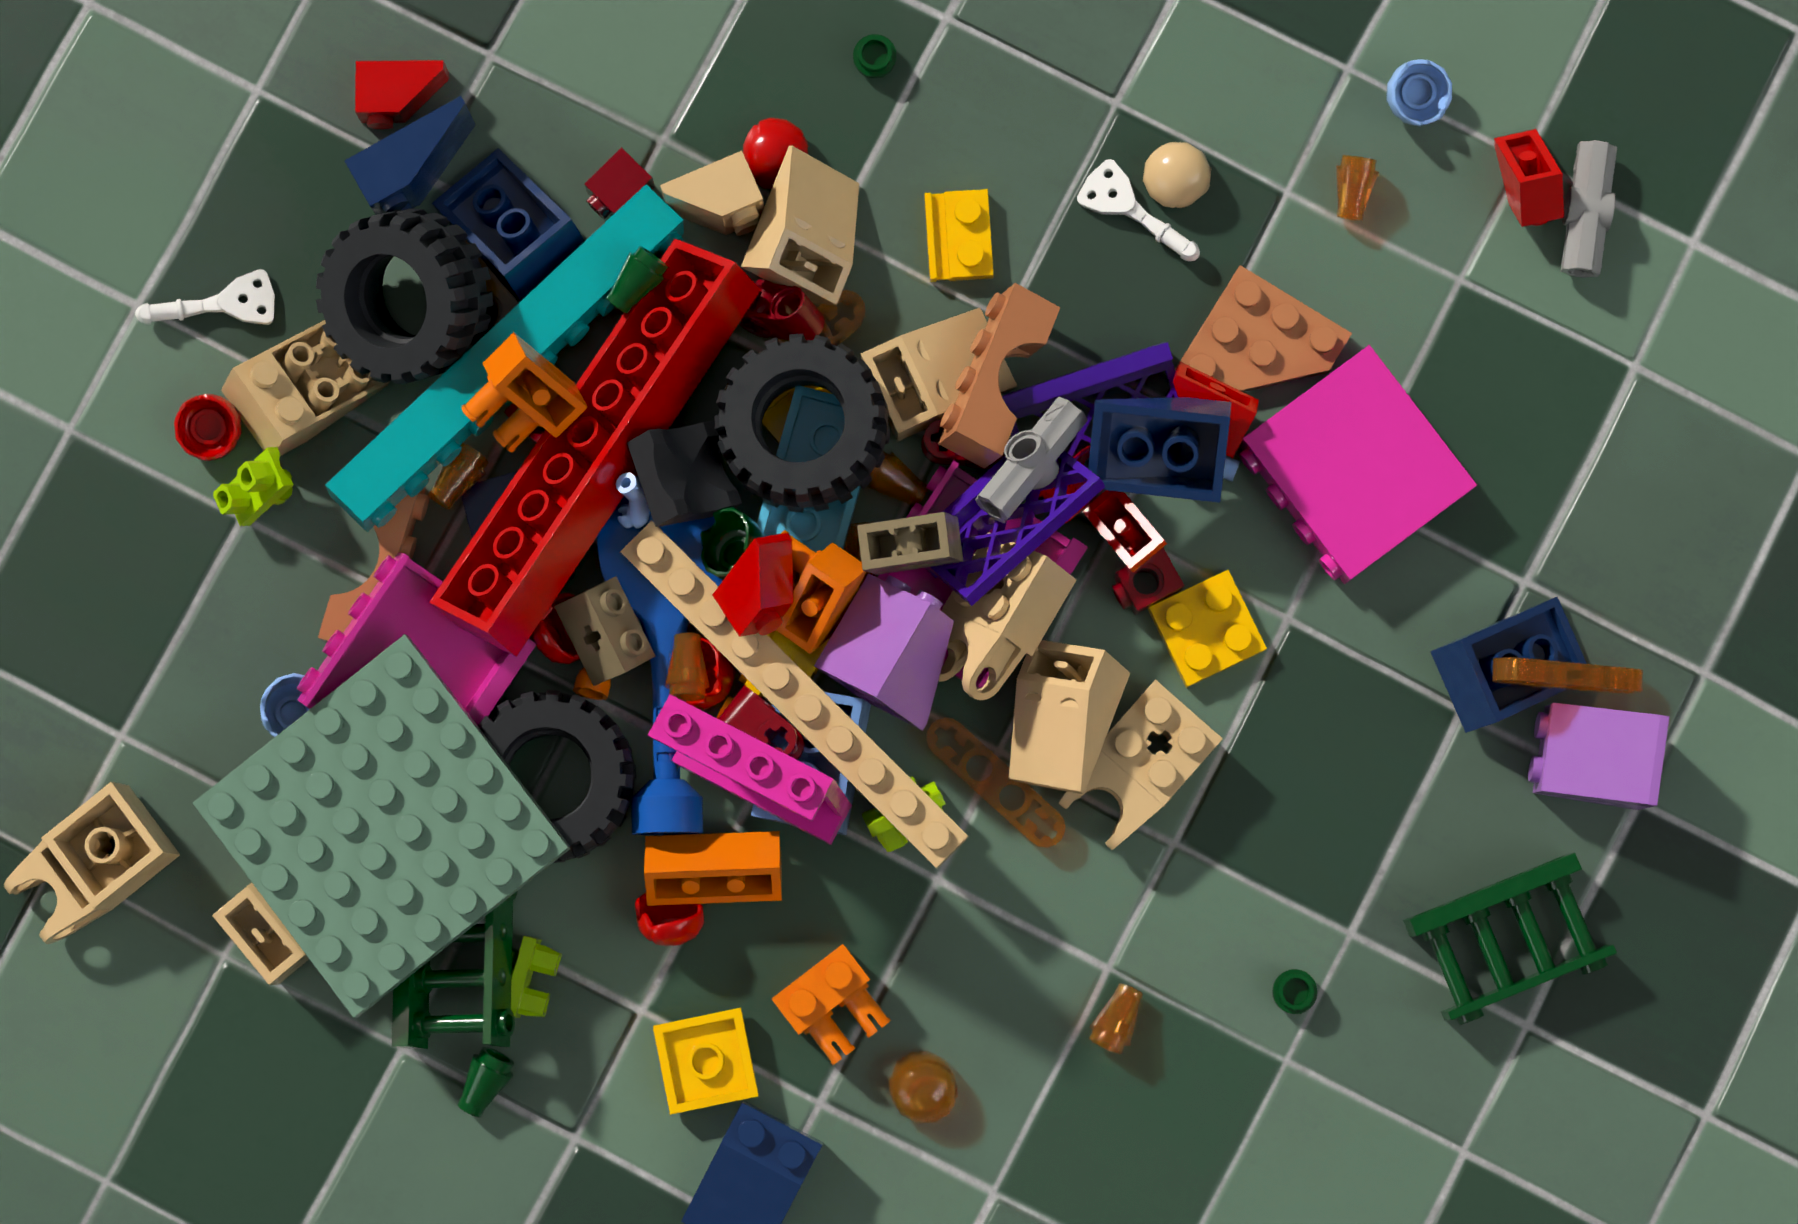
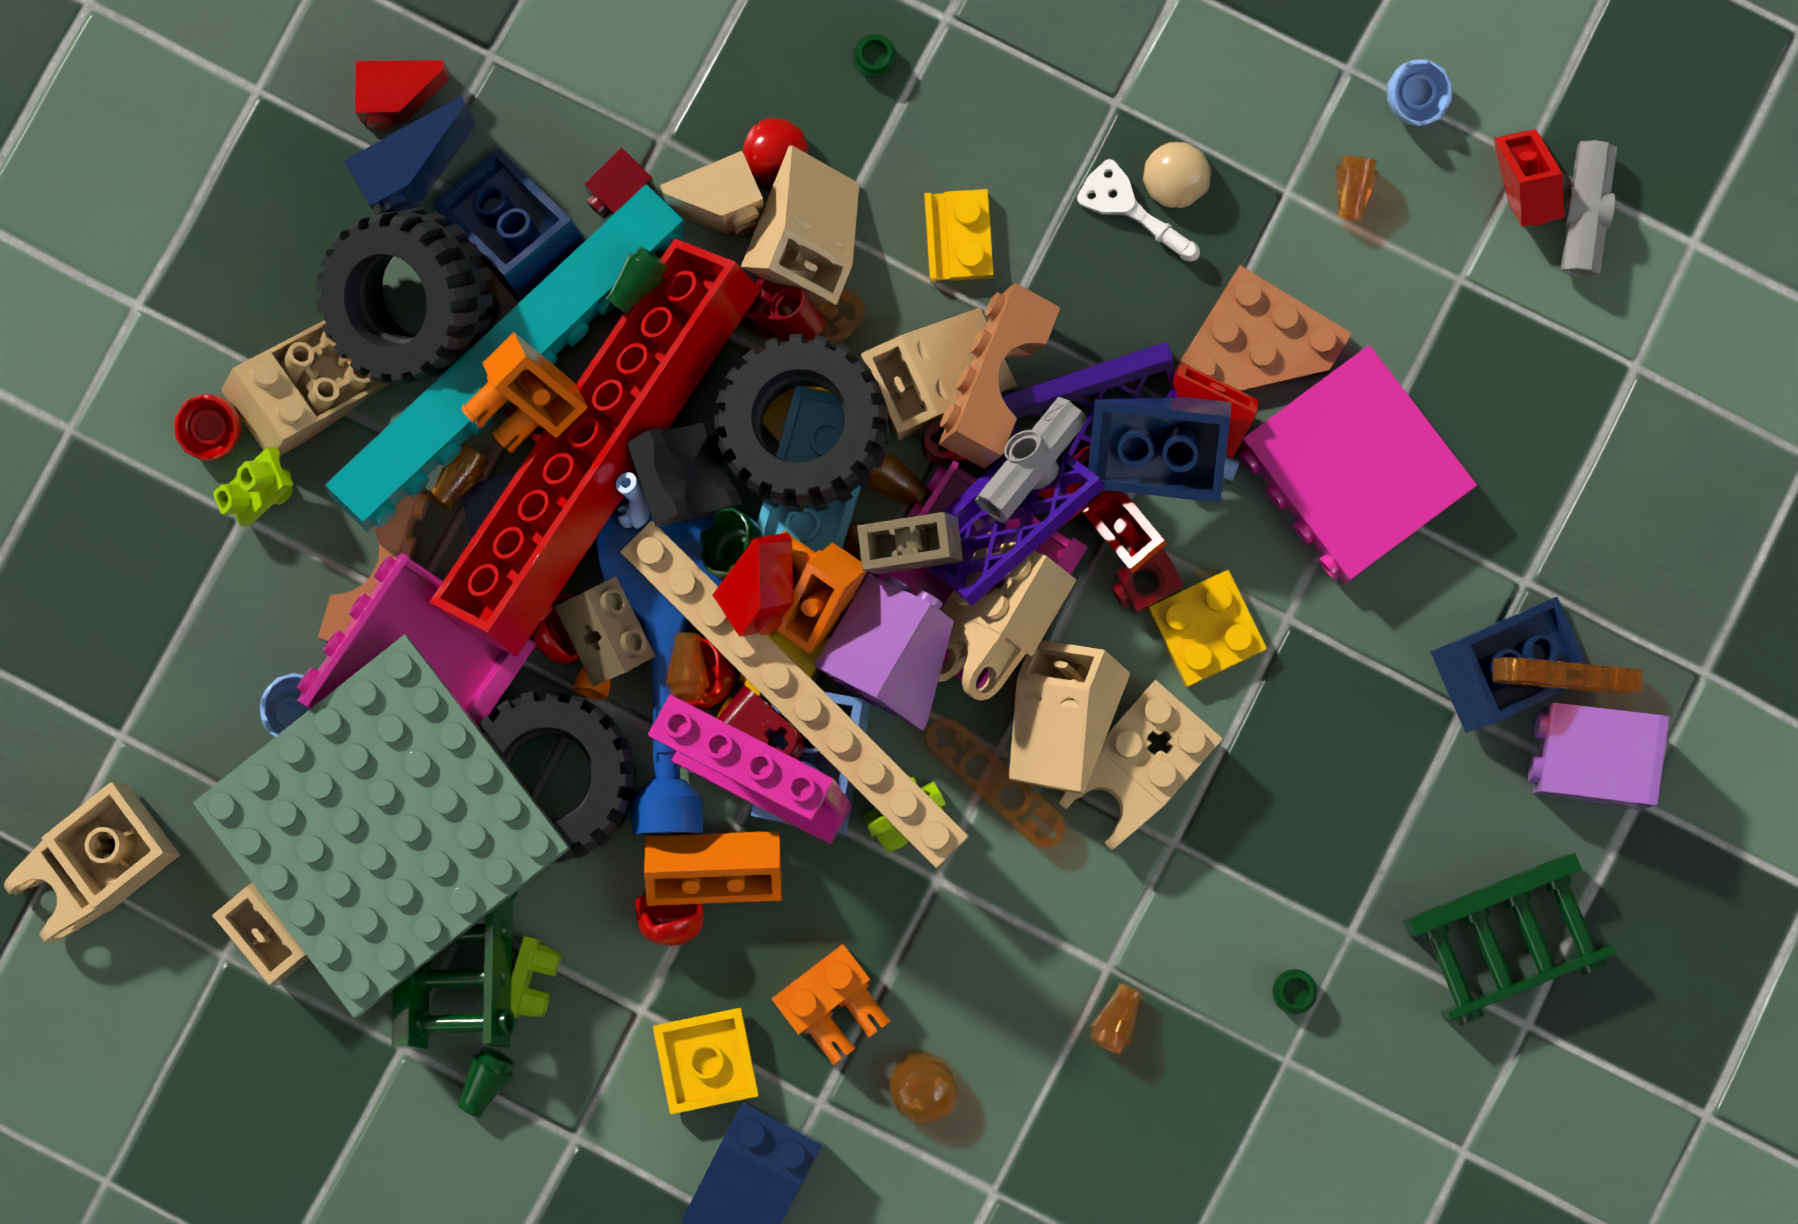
(225, 302): white piece -> none

